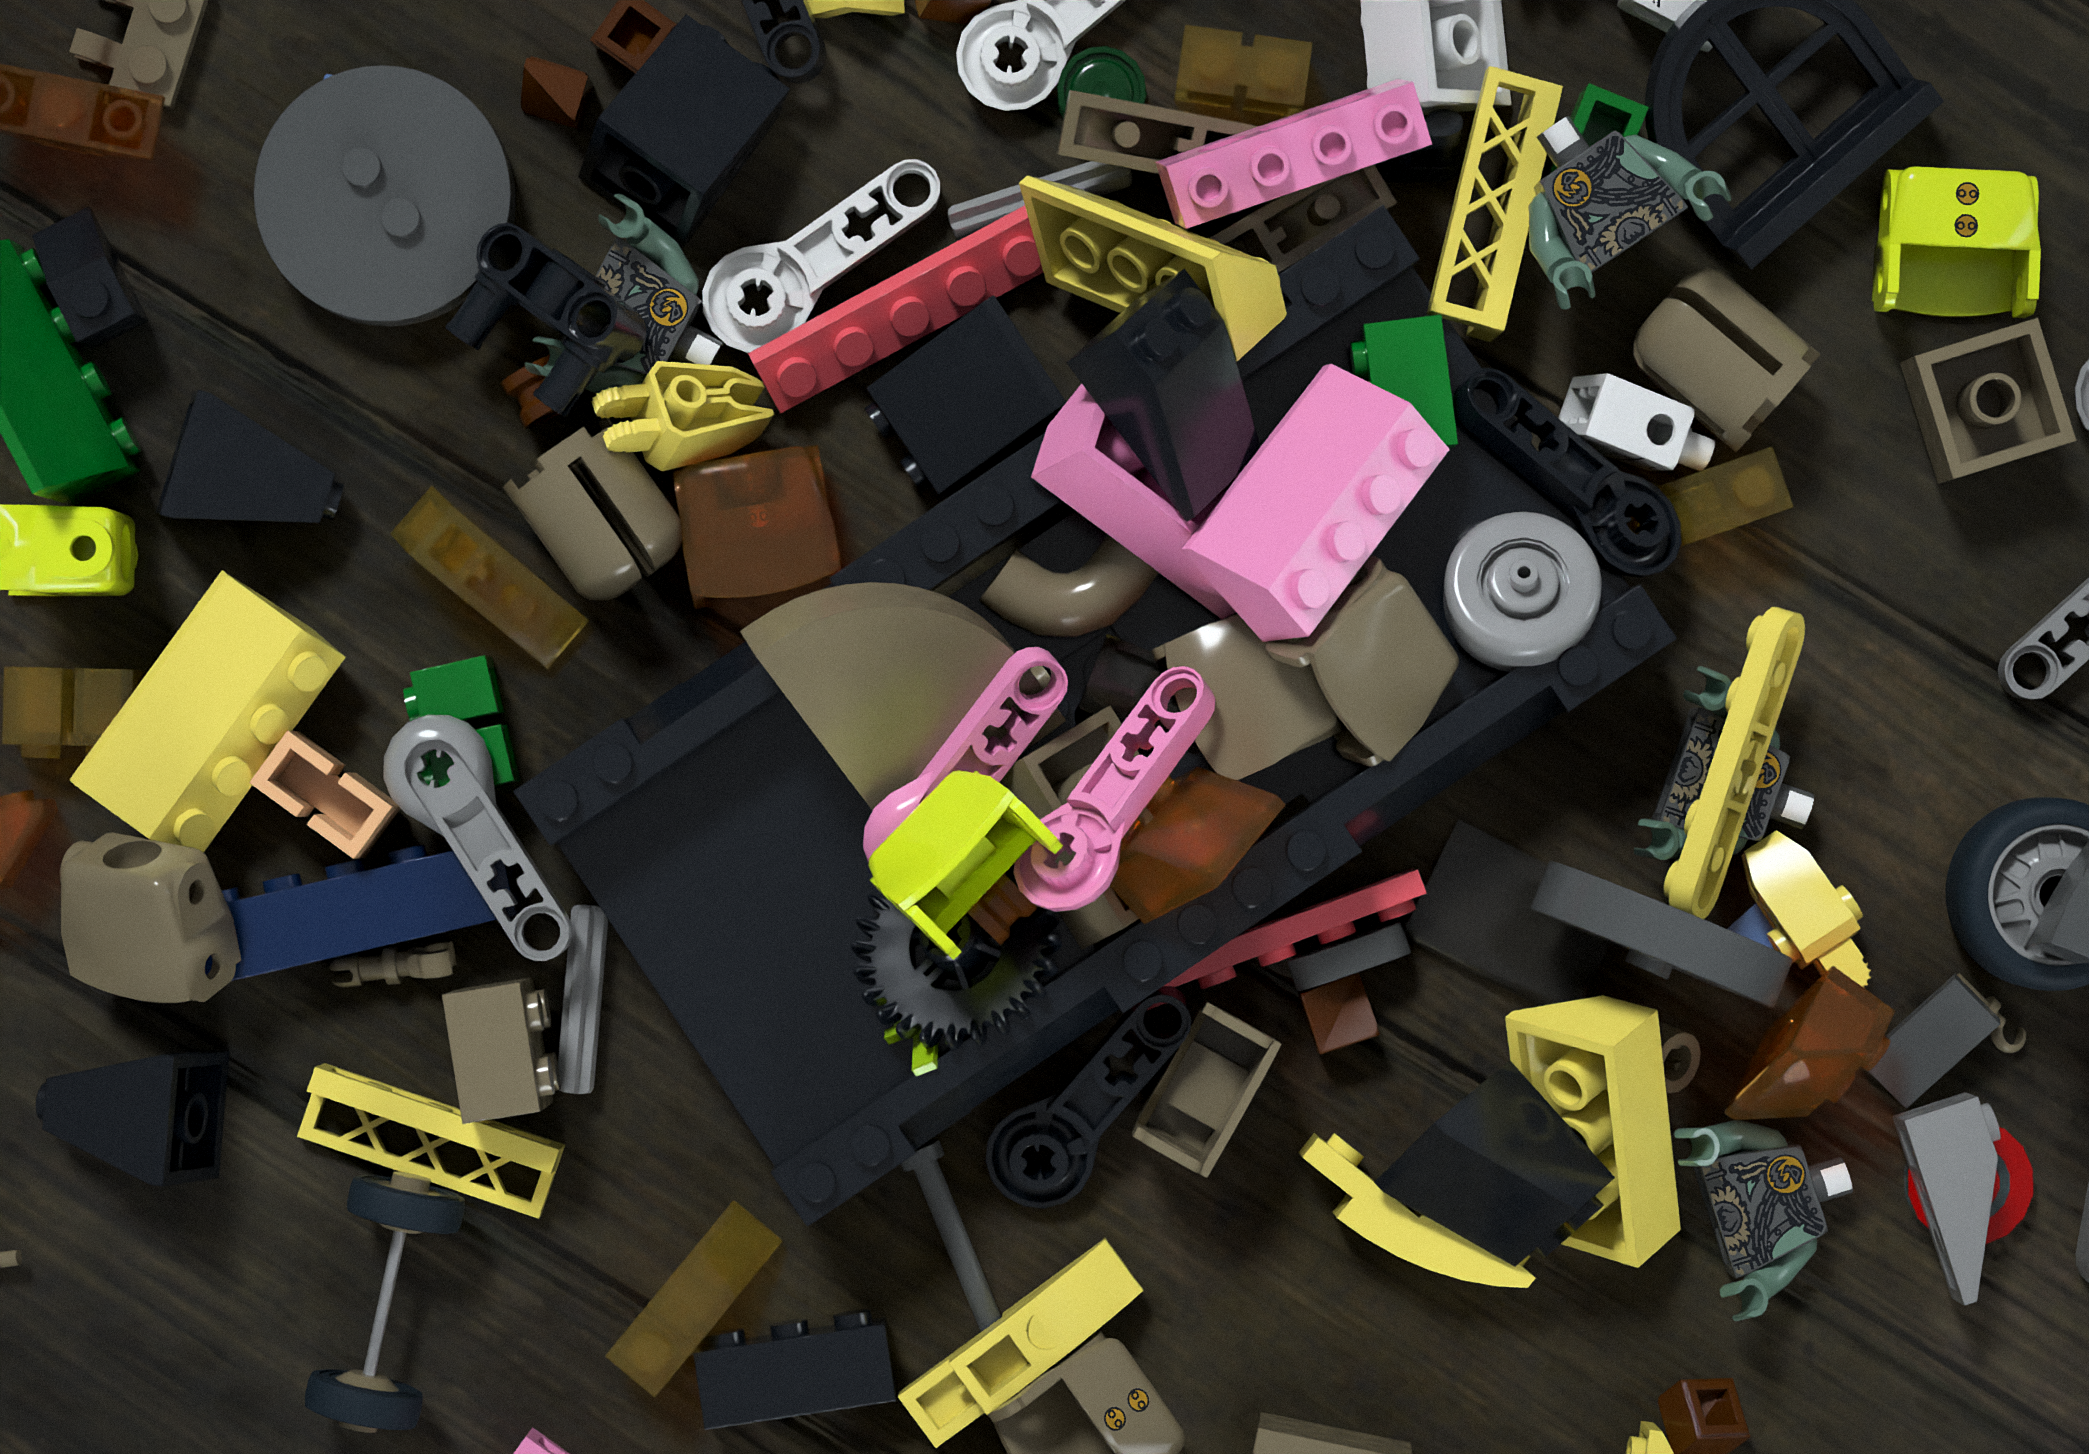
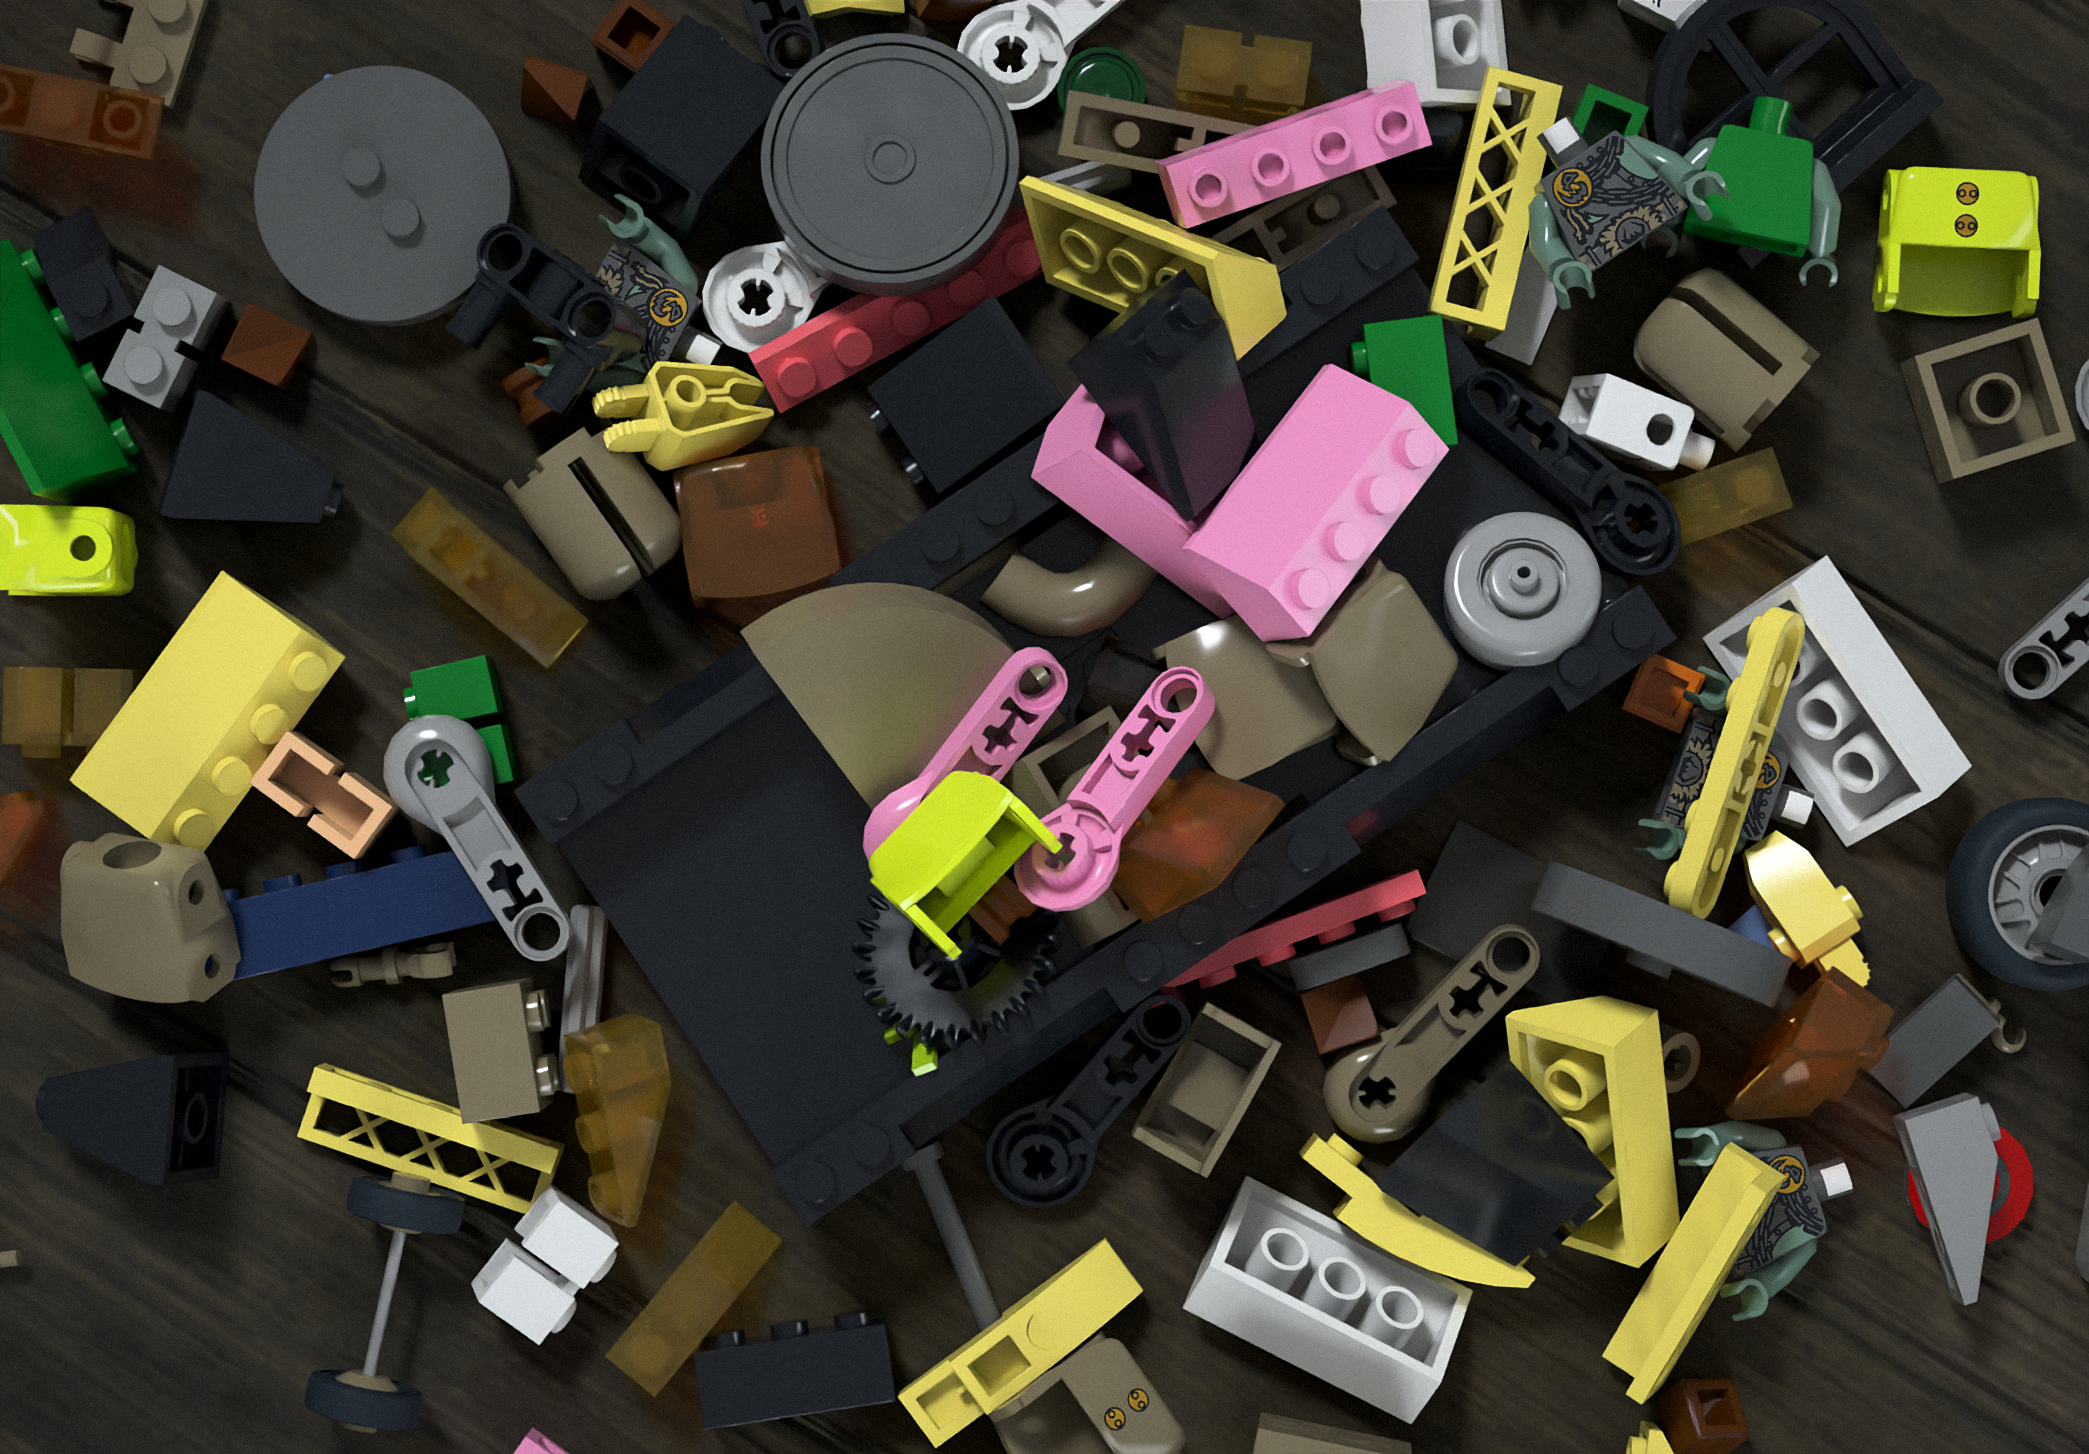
(171, 313): none -> light grey piece
(267, 346): none -> reddish brown slope
(529, 1292): none -> white piece
(621, 1099): none -> clear yellow slope
(891, 164): none -> dark grey brick
(1329, 1300): none -> white slope
(1419, 1047): none -> dark tan beam
(1528, 314): none -> white sticker
(1658, 692): none -> orange tile
(1692, 1269): none -> light yellow fence
(1777, 192): none -> green torso
(1851, 711): none -> white slope

